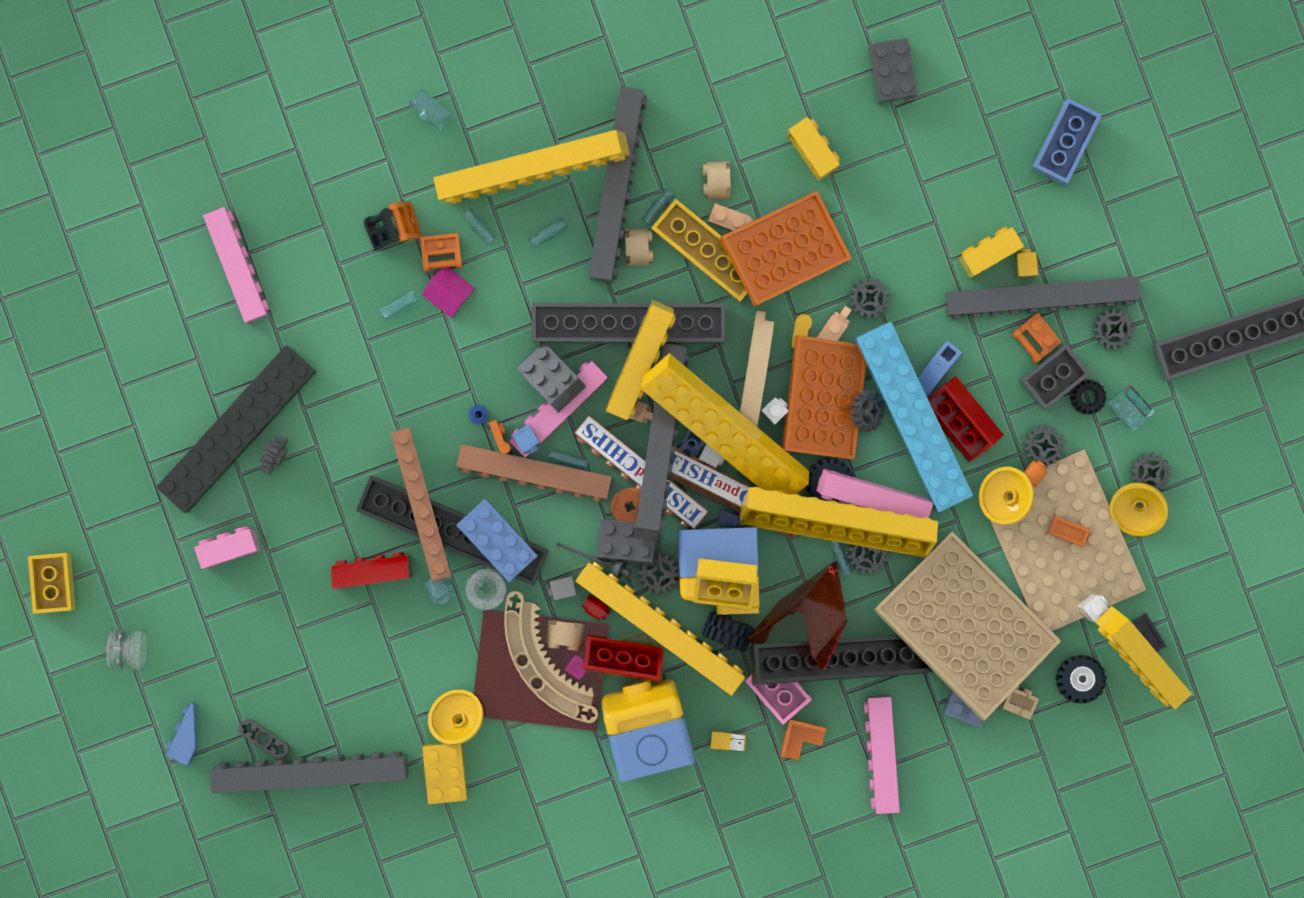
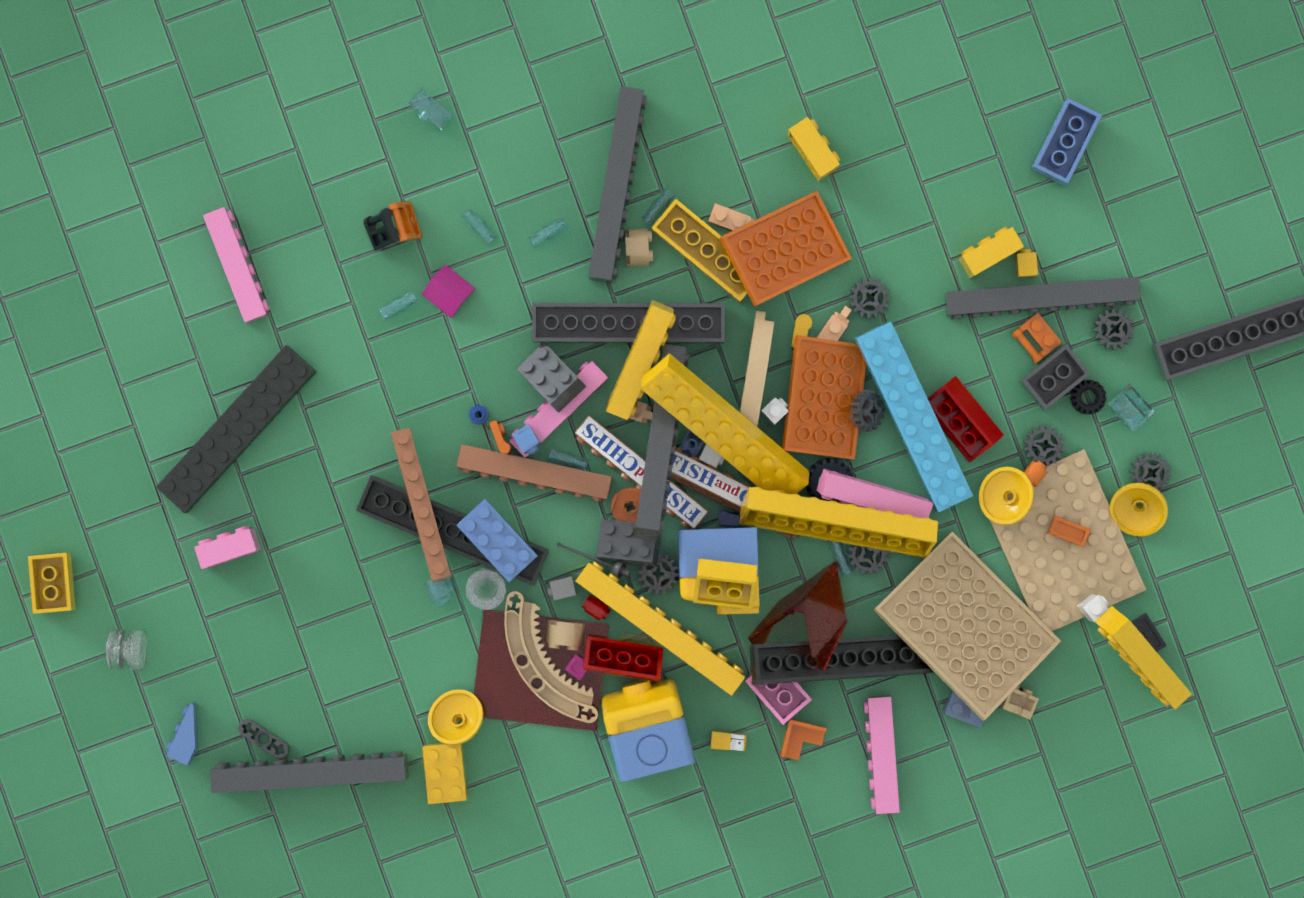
(273, 455): dark grey gear -> none
(371, 571): red slope -> none
(438, 246): orange plate -> none
(532, 166): yellow brick -> none
(718, 180): tan cylinder -> none
(727, 631): black wheel -> none
(892, 71): dark grey brick -> none
(939, 367): medium blue slope -> none
(1081, 679): black wheel -> none

